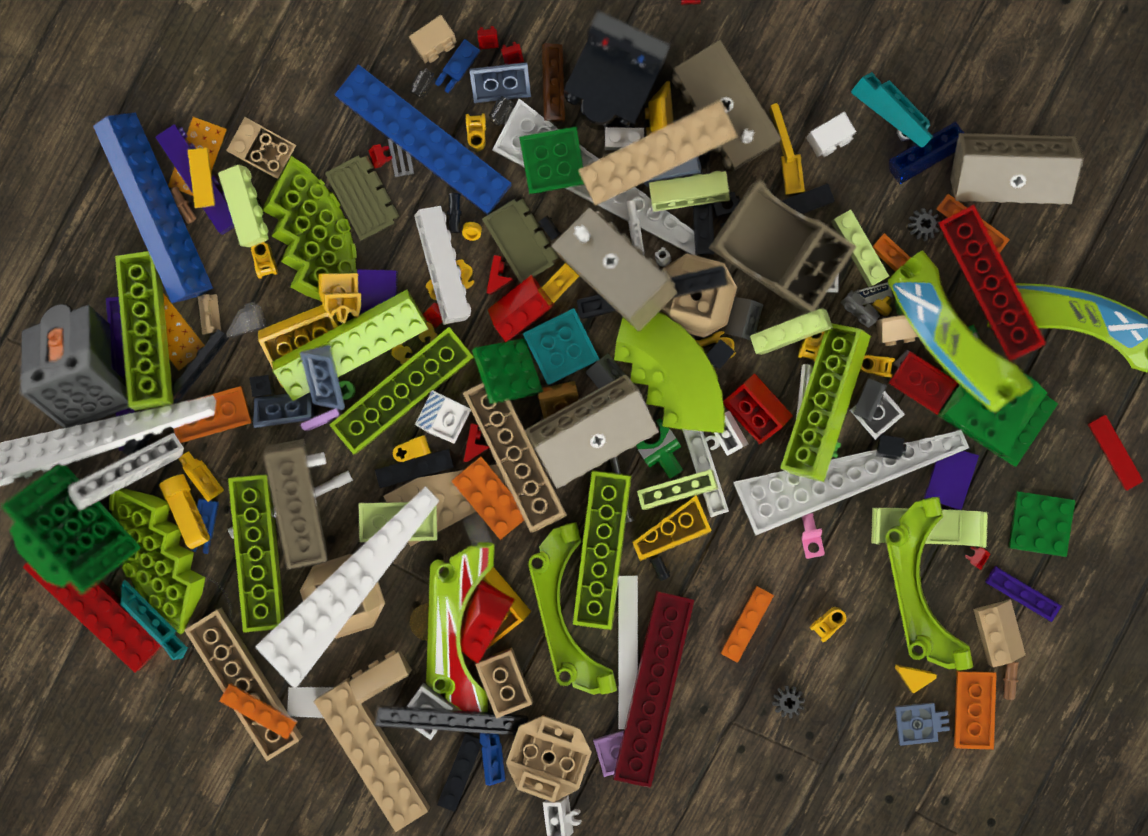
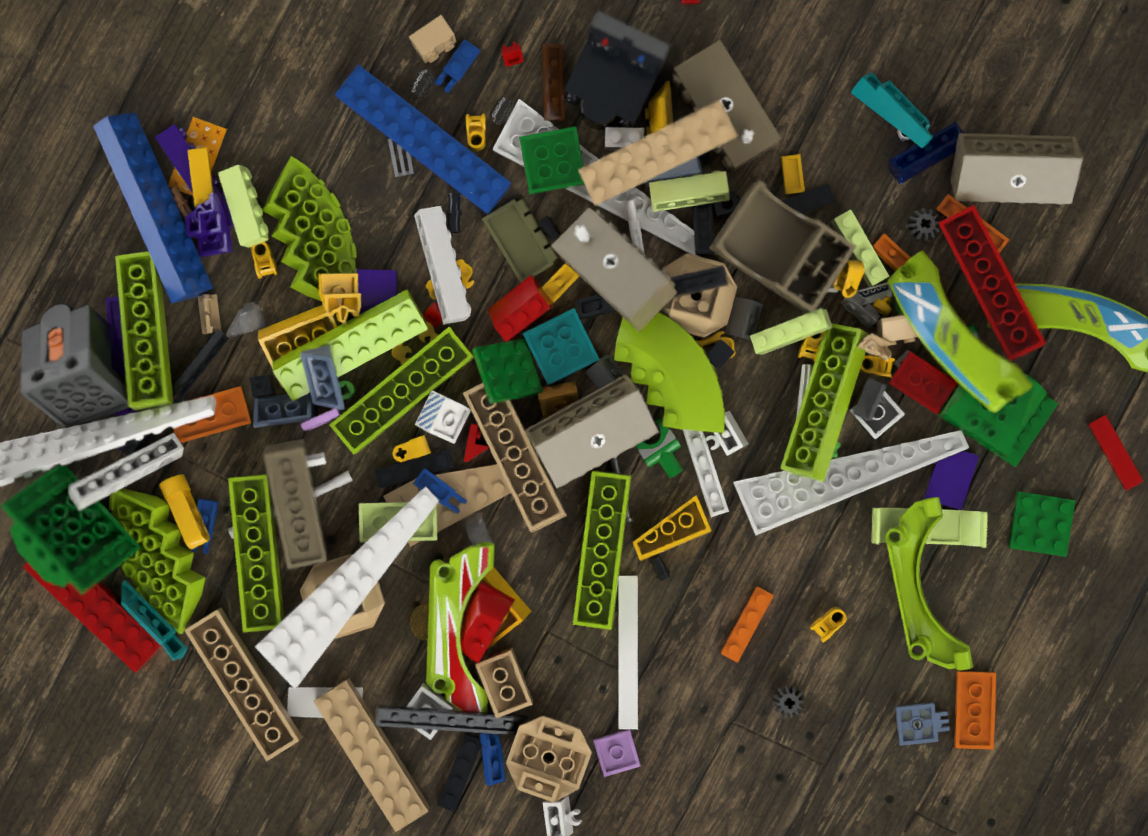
(182, 340): light orange sticker -> none
(201, 476): yellow hinge -> none
(210, 228): none -> dark purple slope
(258, 711): orange plate -> none
(261, 148): tan slope -> none
(360, 196): olive hinge -> none
(377, 155): red tile -> none
(379, 676): tan slope -> none
(439, 489): none -> blue hinge
(471, 231): yellow tile -> none
(487, 38): red tile -> none
(489, 497): orange plate -> none
(495, 281): red slope -> none
(497, 81): sand blue slope -> none
(565, 653): lime panel -> none
(653, 689): dark red plate -> none
(663, 261): white hose -> none
(677, 489): yellowish green brick -> none
(757, 409): red slope -> none
(781, 129): yellow tile -> none
(811, 535): bright pink bracket -> none
(831, 134): white brick -> none
(849, 276): none -> yellow piece
(876, 346): none -> tan hinge
(891, 447): black brick -> none
(915, 678): yellow slope -> none
(980, 557): red tile -> none
(999, 633): tan slope -> none
(1010, 680): medium nougat axle -> none
(1023, 594): dark purple tile -> none

